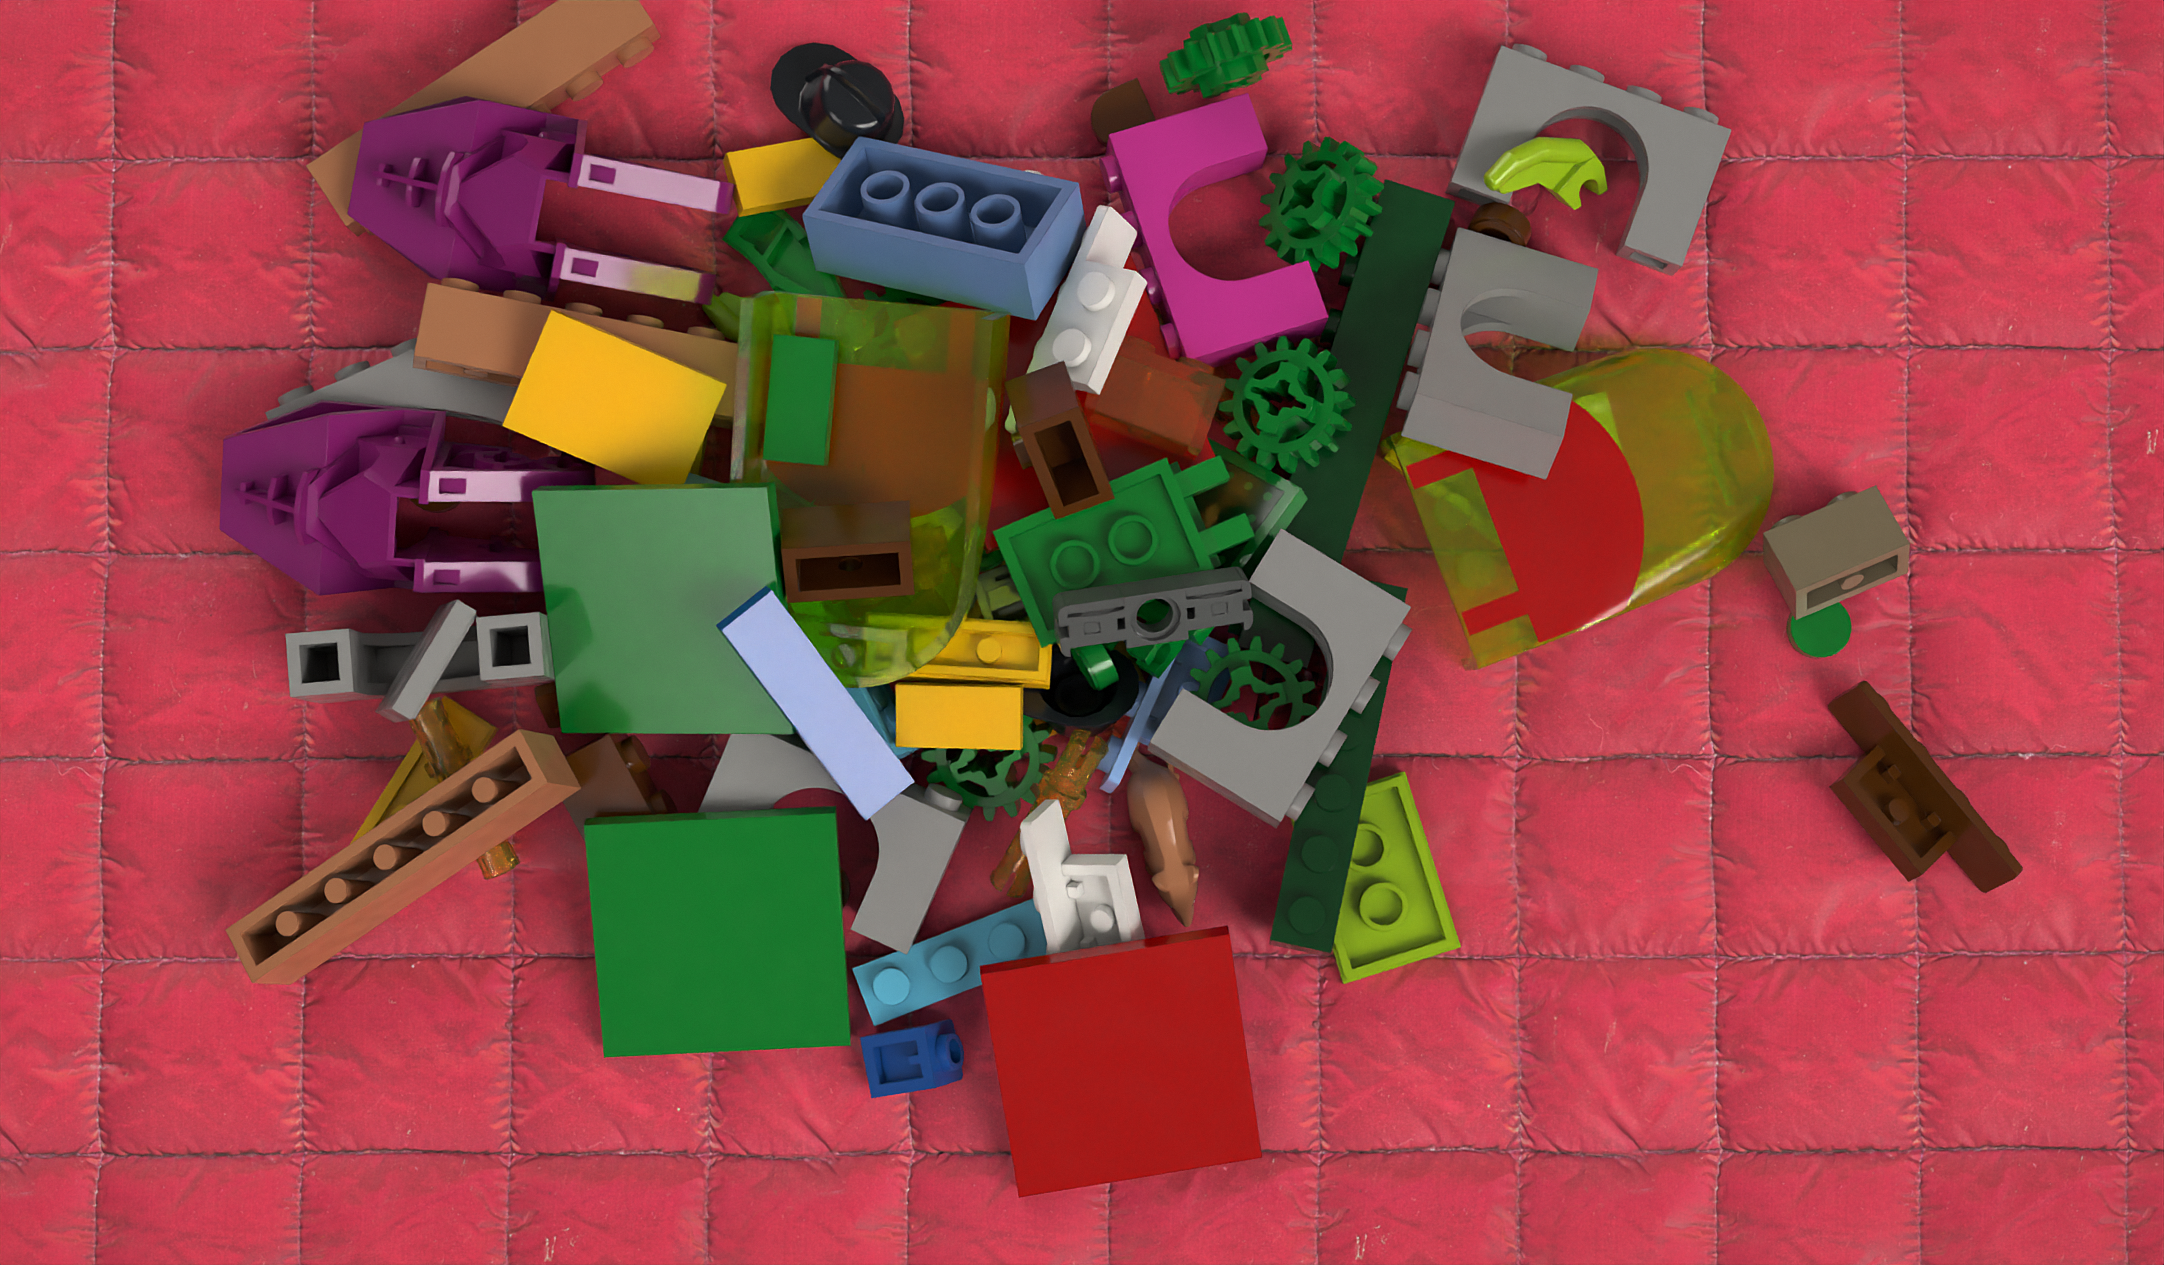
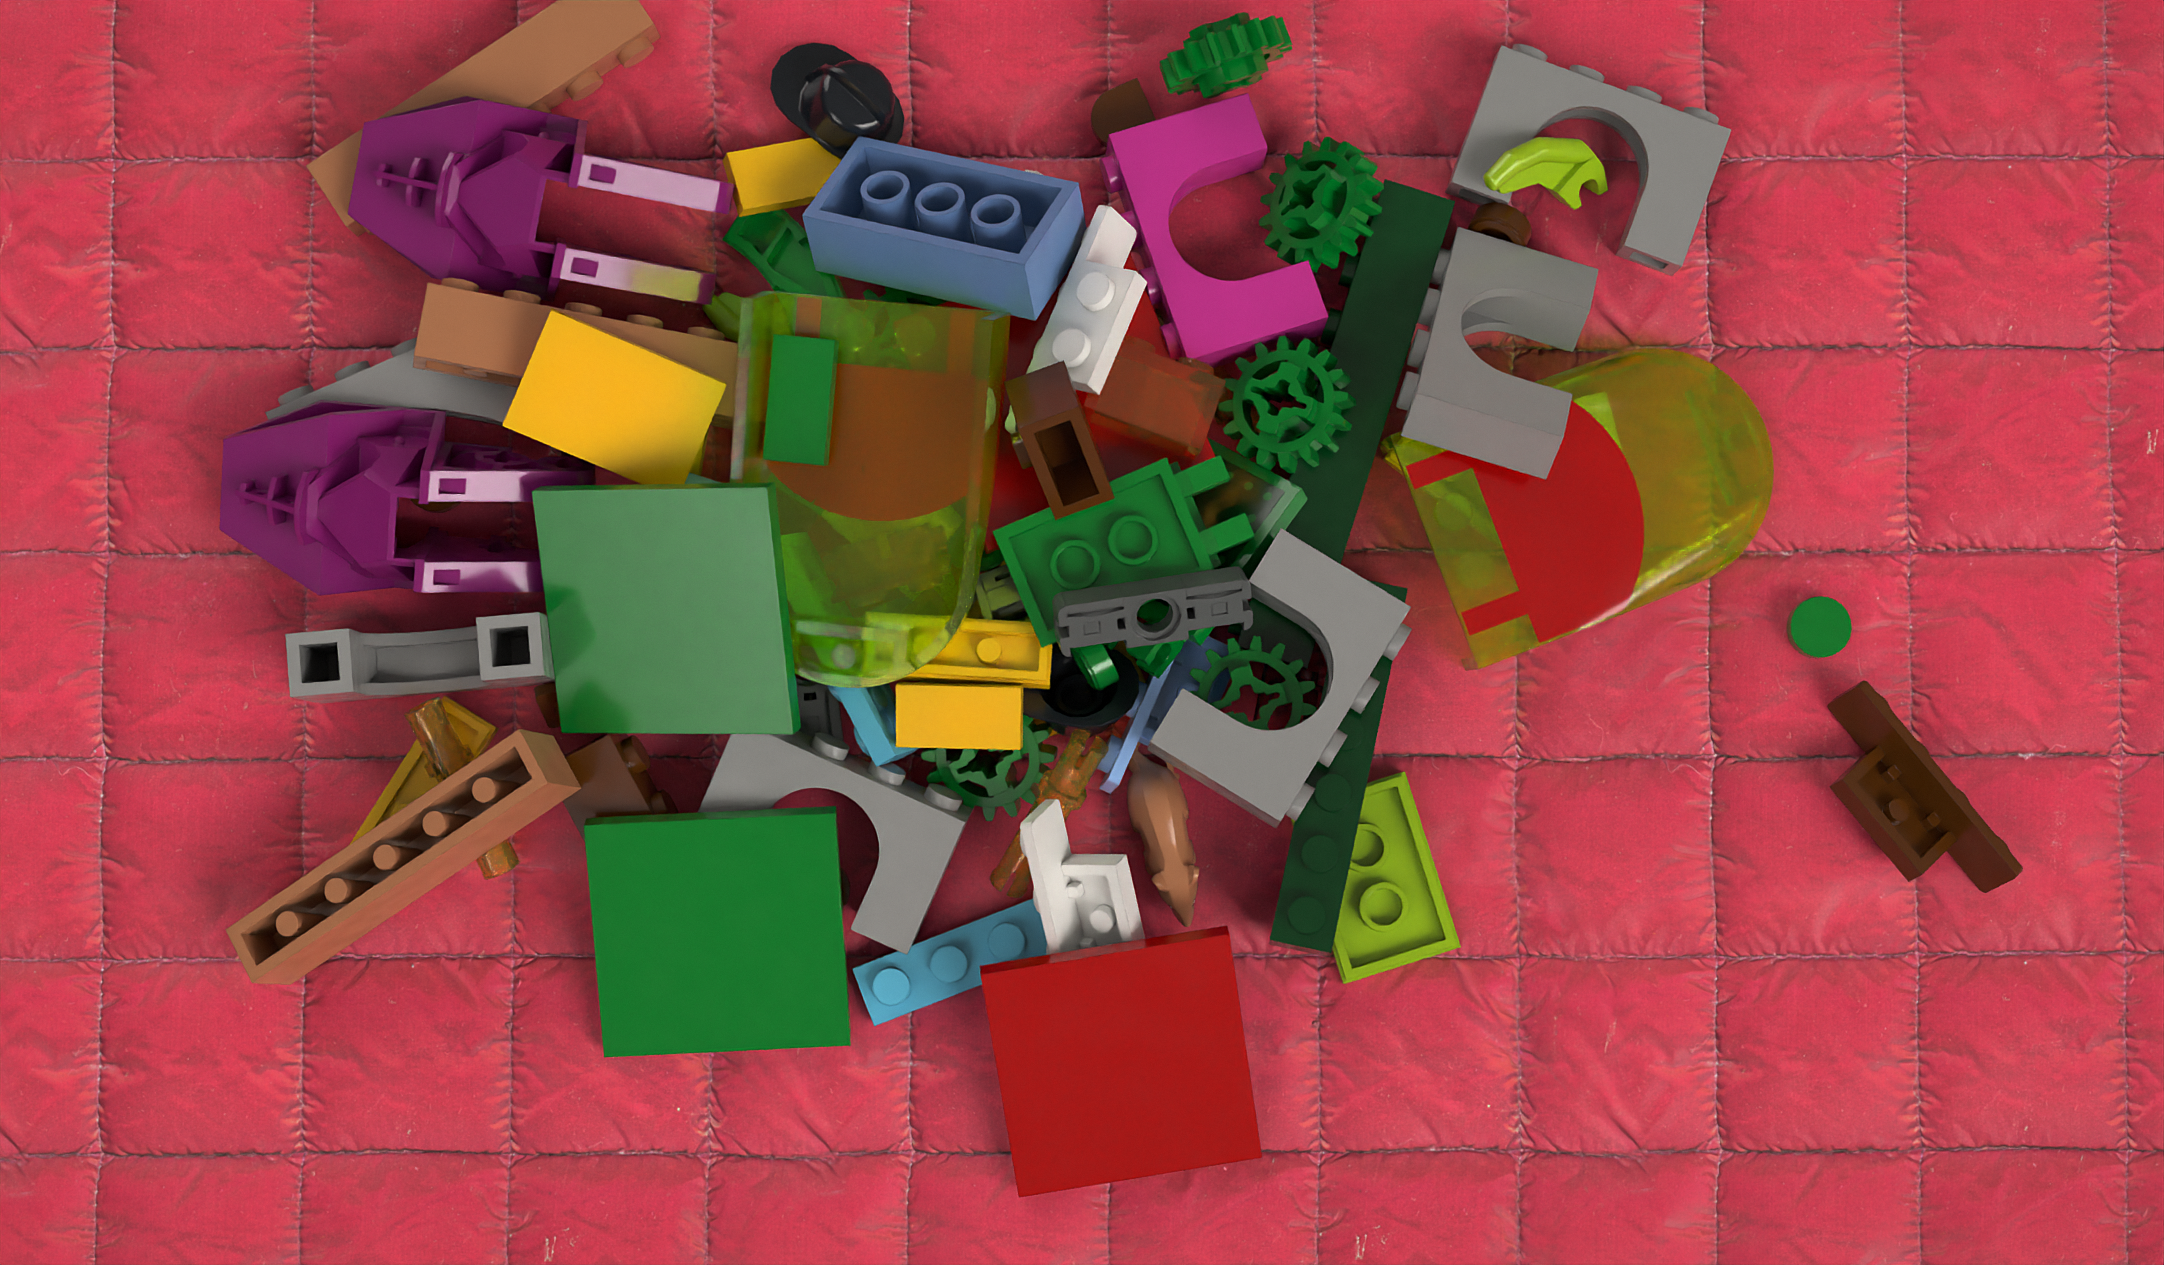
(427, 662): light grey tile -> none
(815, 702): tile -> none
(848, 551): reddish brown brick -> none
(912, 1058): blue bracket -> none
(1835, 551): dark tan brick -> none

